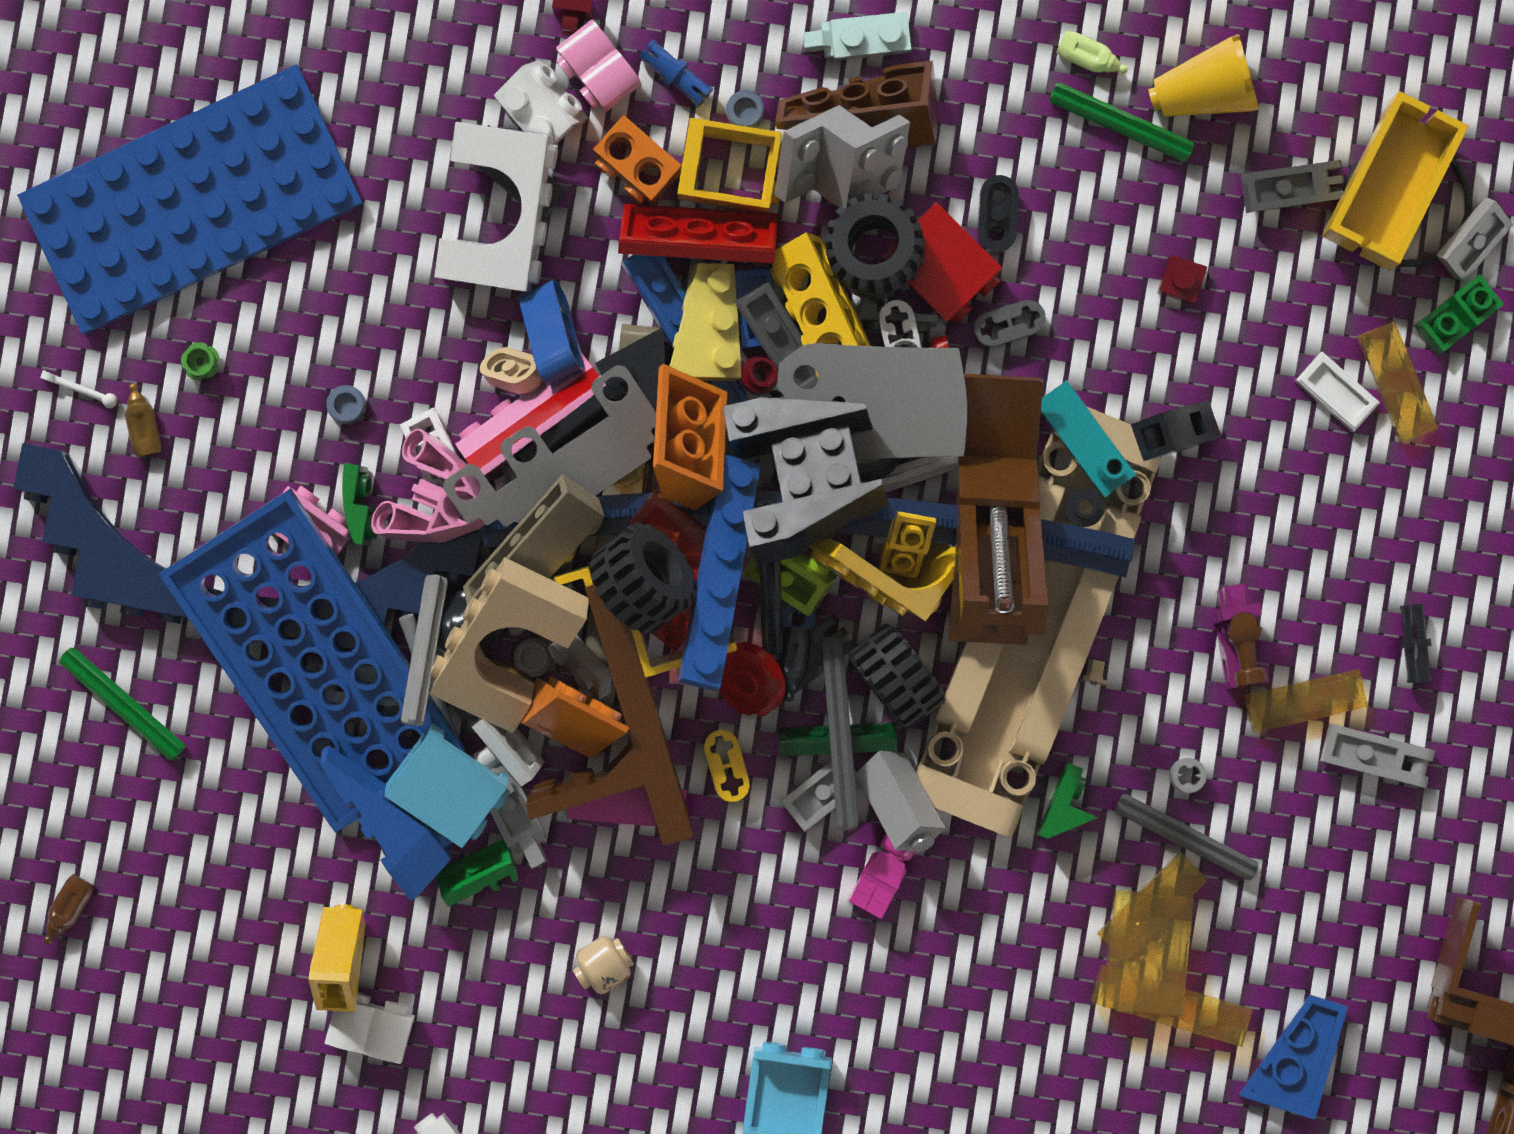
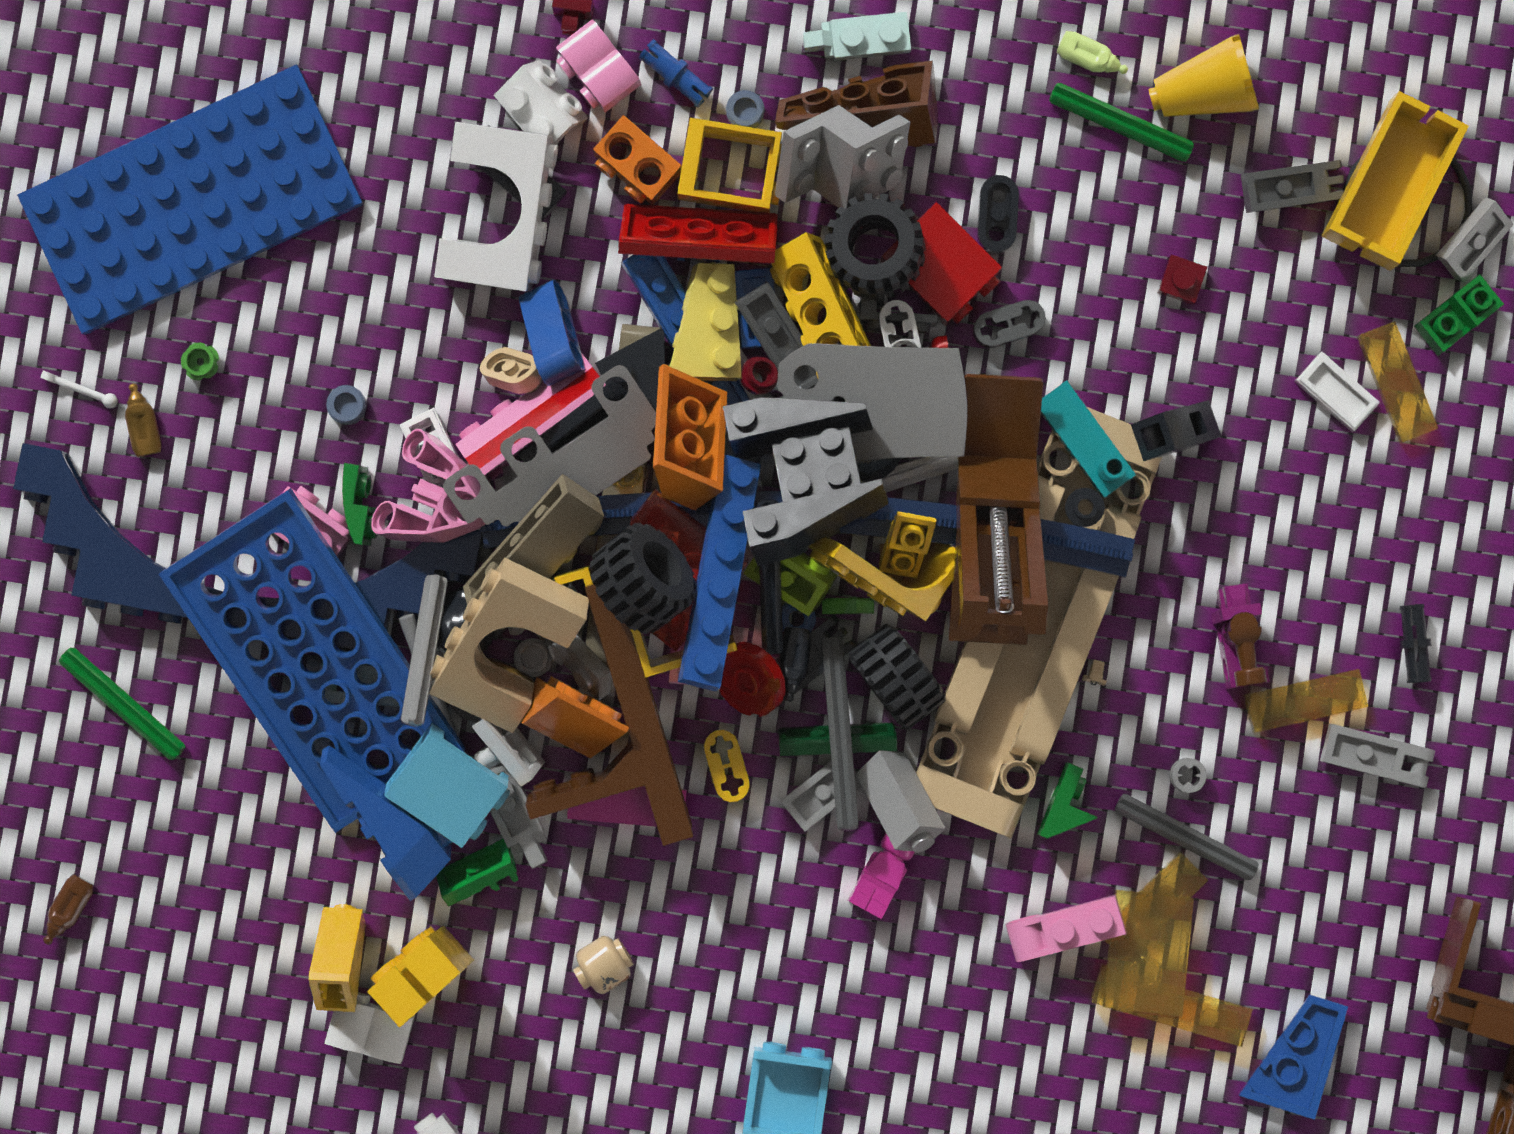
(418, 973): none -> yellow piece
(848, 606): none -> bright green tile
(1065, 928): none -> bright pink plate

